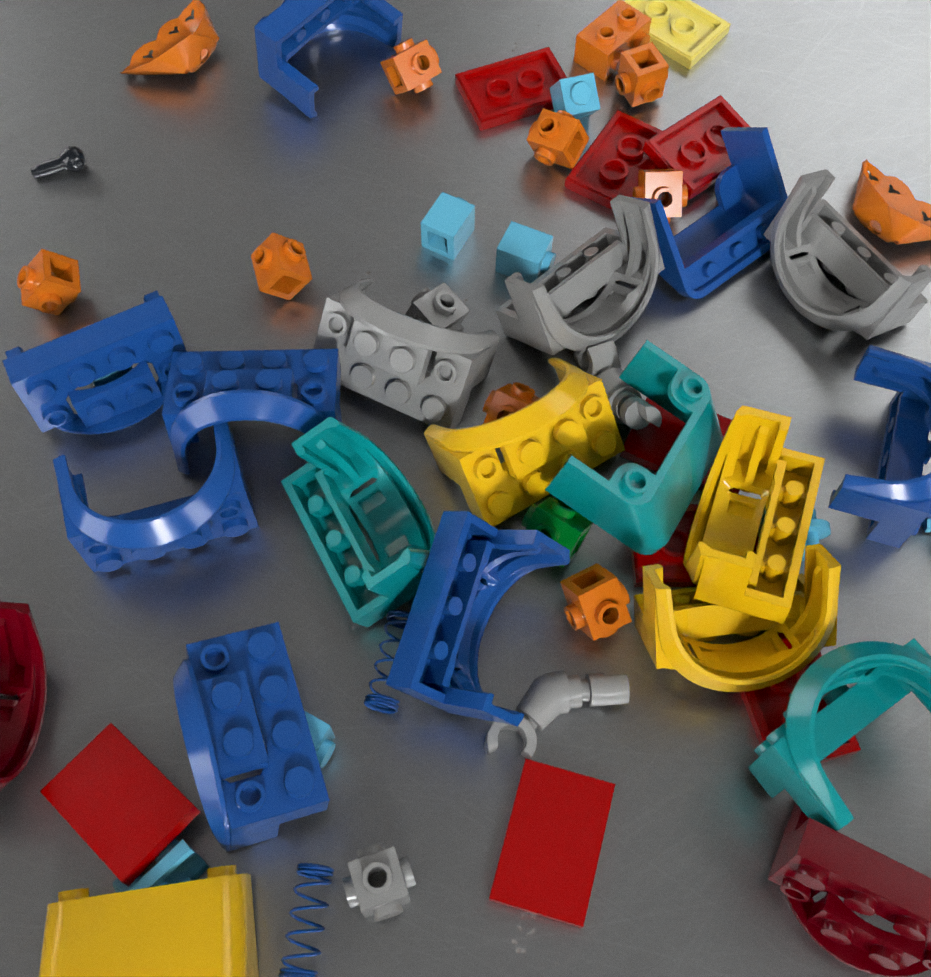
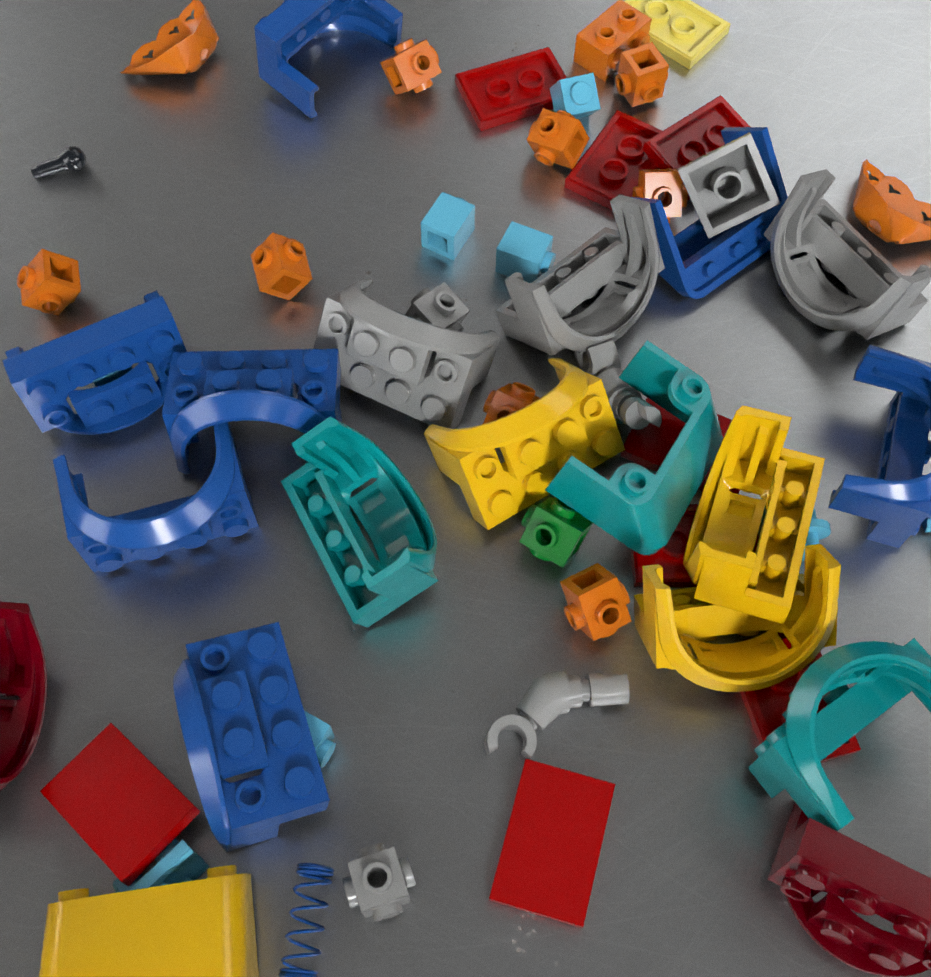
(378, 701): blue piece -> none
(457, 593): blue piece -> none
(729, 185): none -> light grey slope

